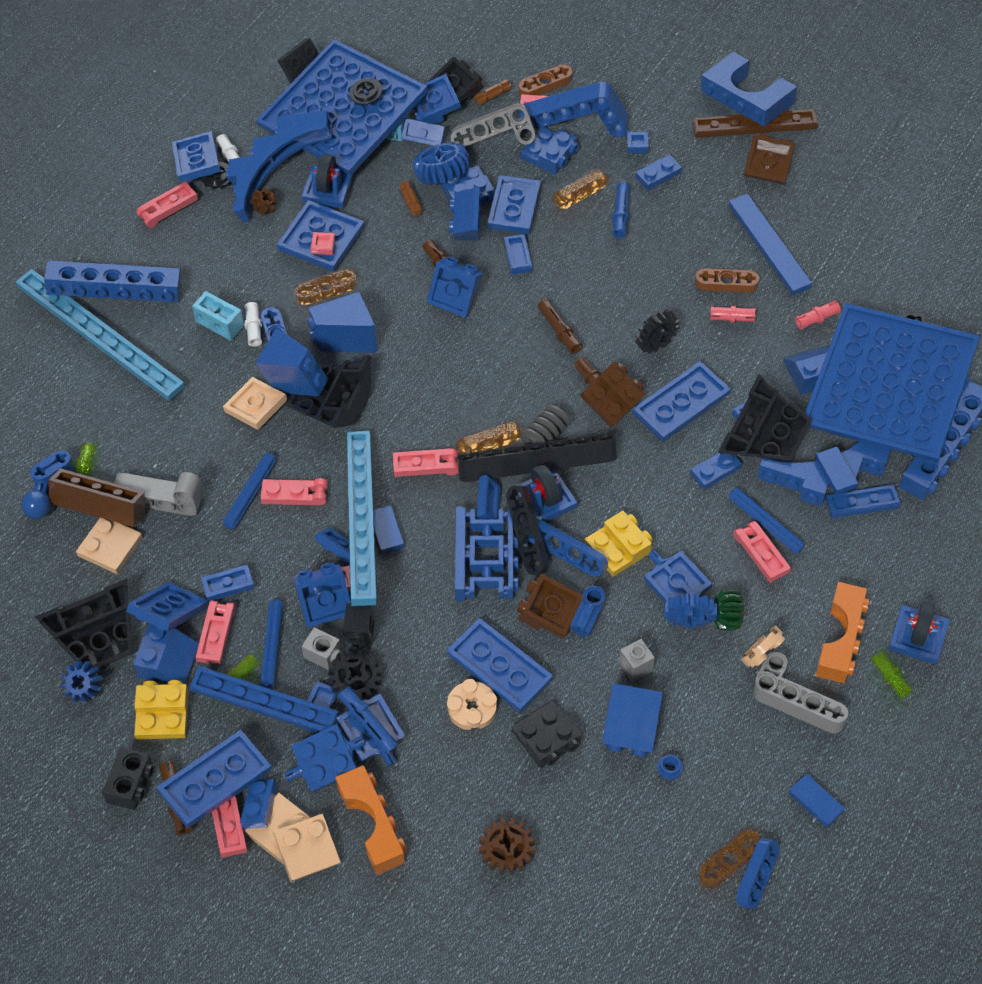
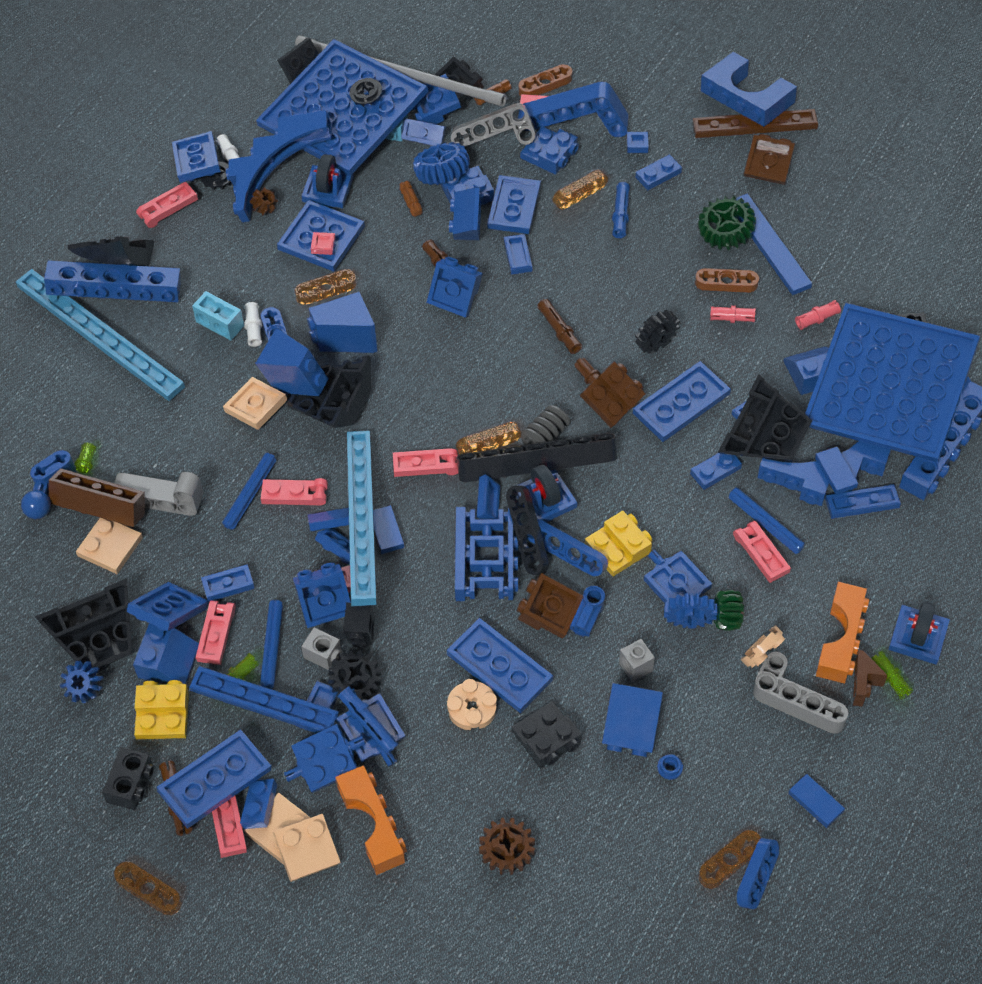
(115, 251): none -> black wedge
(166, 891): none -> clear orange beam
(328, 519): none -> blue tile
(487, 95): none -> light grey piece
(729, 229): none -> dark green gear
(866, 674): none -> reddish brown slope

